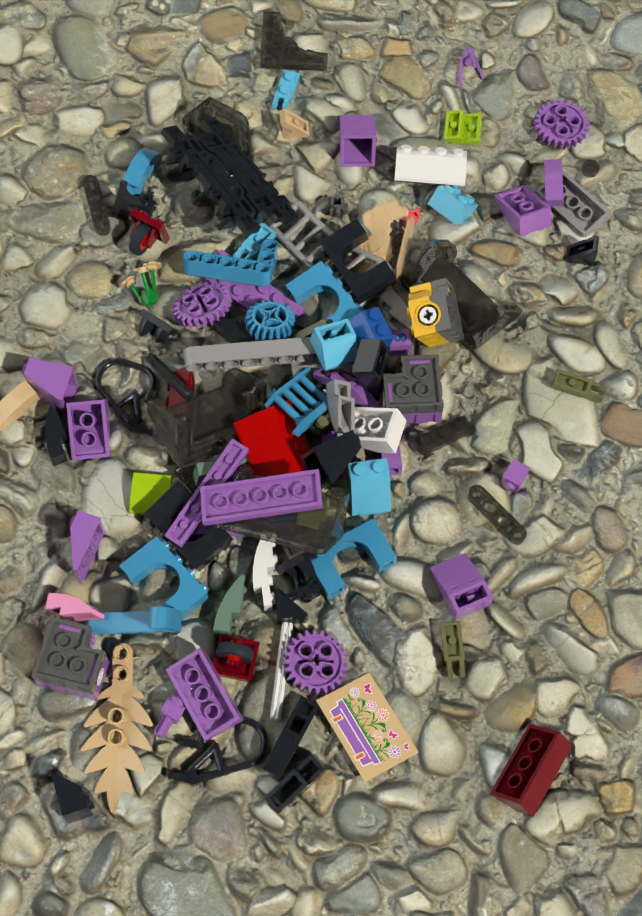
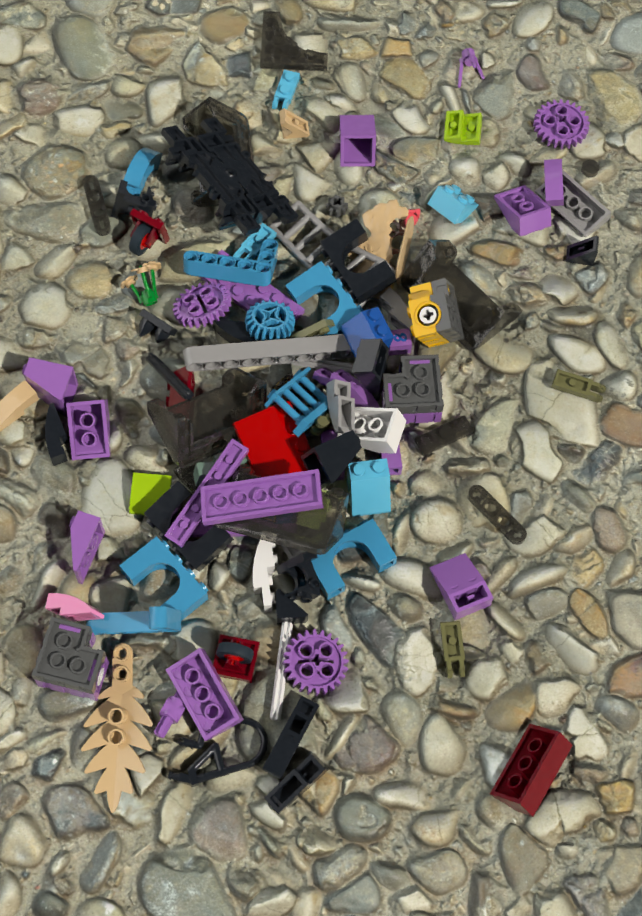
(72, 799): black slope -> none
(132, 424): black piece -> none
(230, 607): sand green slope -> none
(335, 344): medium azure slope -> none
(367, 727): sticker -> none
(430, 165): white slope -> none
(514, 476): medium lavender brick -> none

